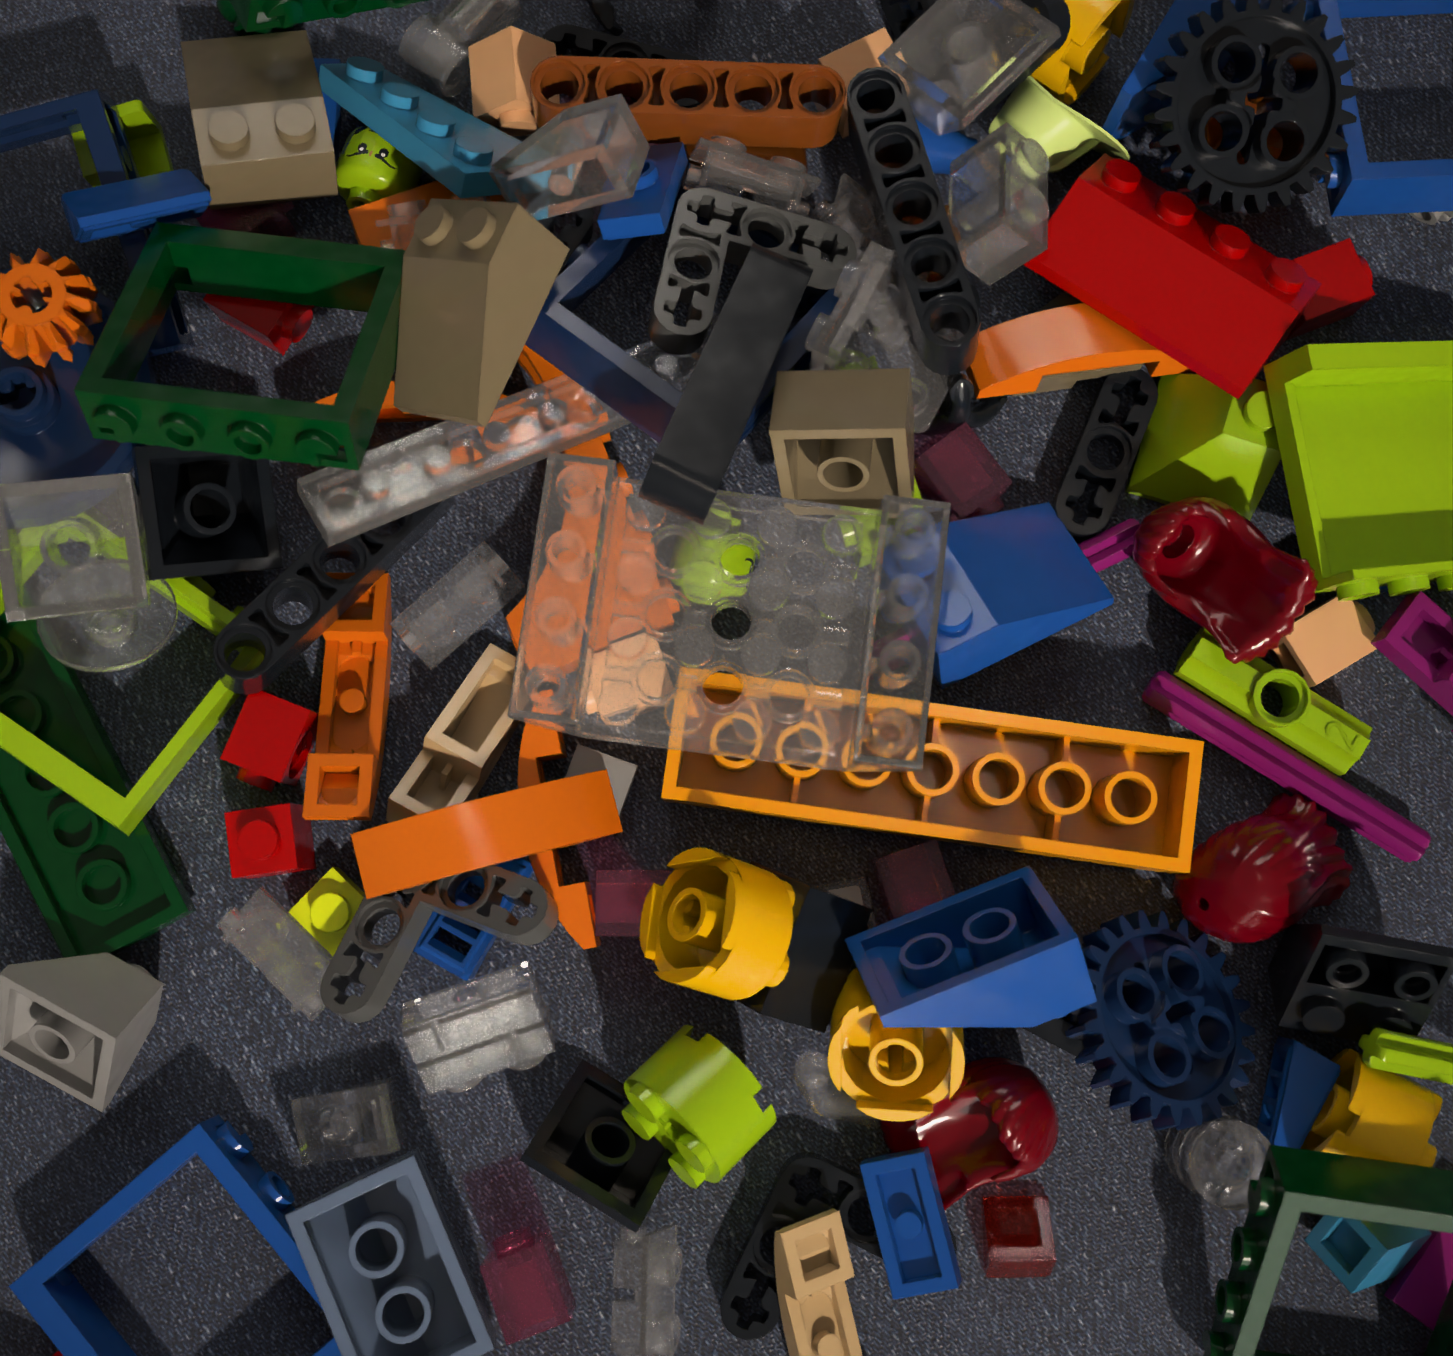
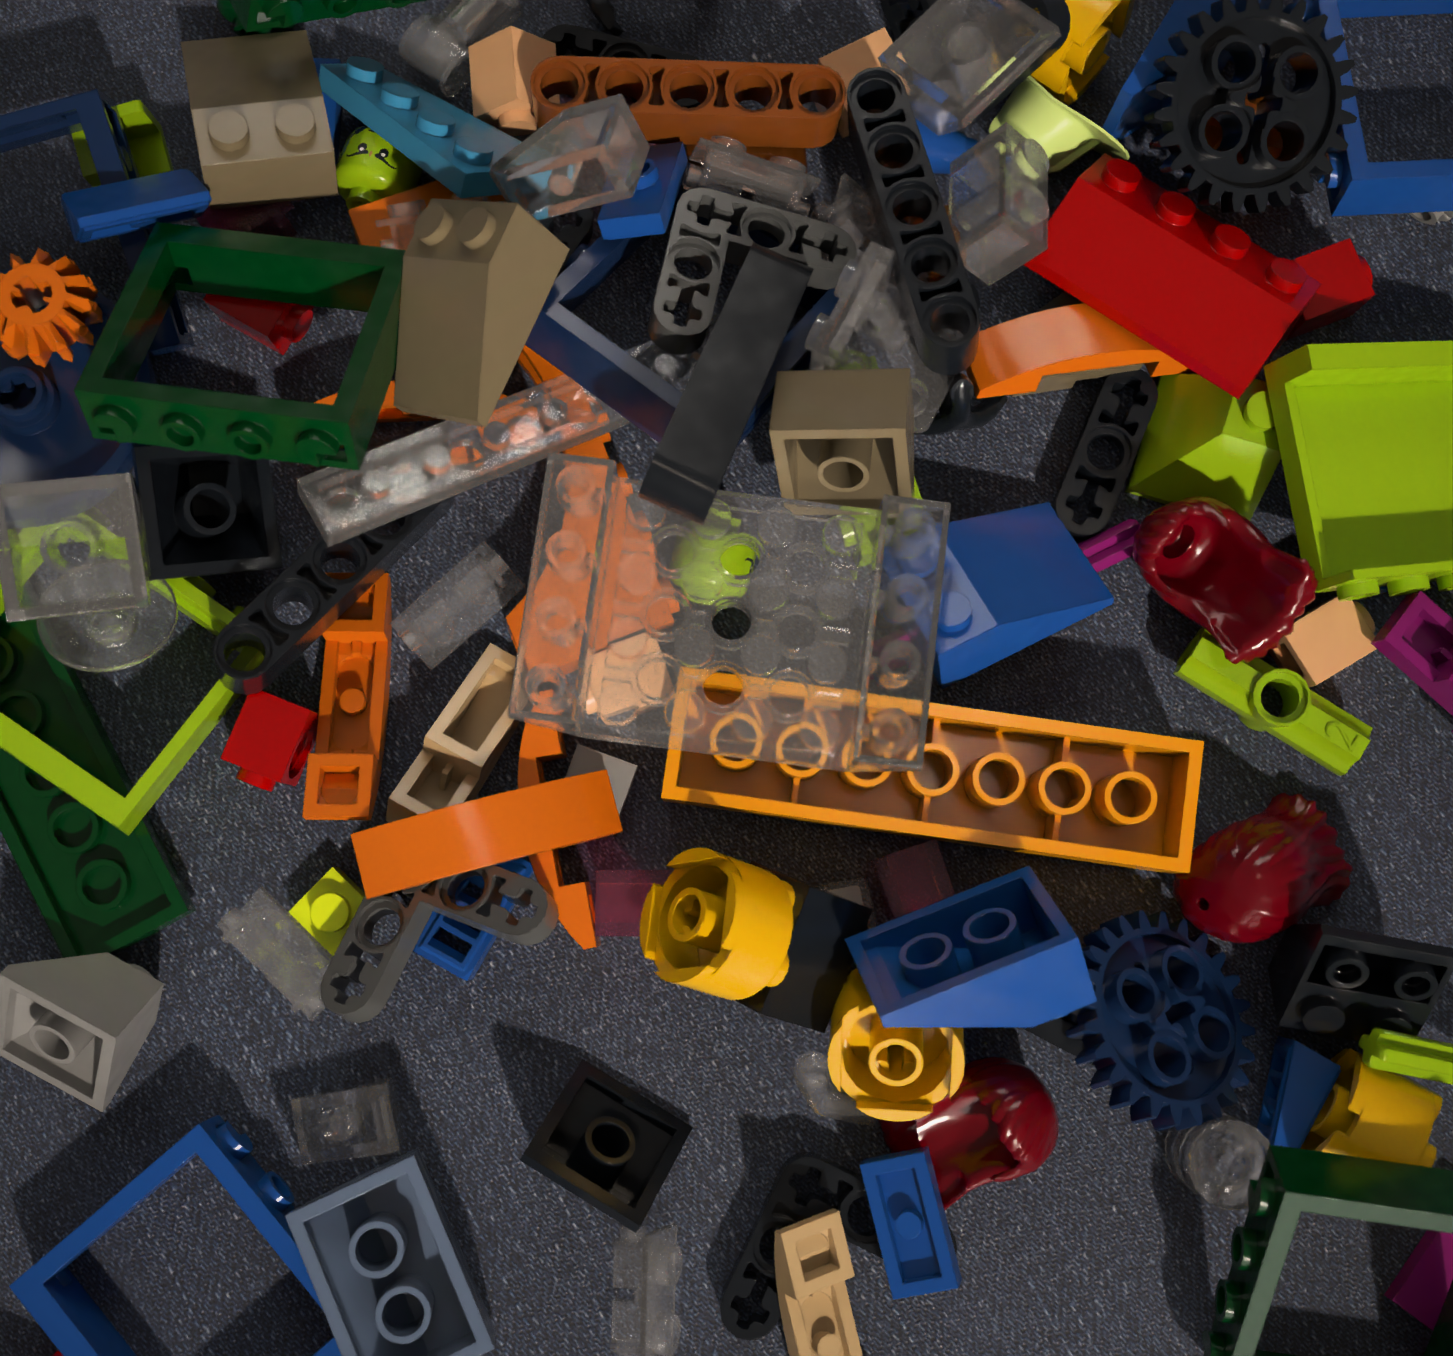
(269, 841): red brick -> none
(478, 1029): clear brick -> none
(527, 1284): clear pink brick -> none
(697, 1106): lime brick -> none
(962, 474): clear pink brick -> none
(1017, 1237): clear red slope -> none
(1286, 766): magenta axle -> none
(1364, 1251): dark azure panel -> none

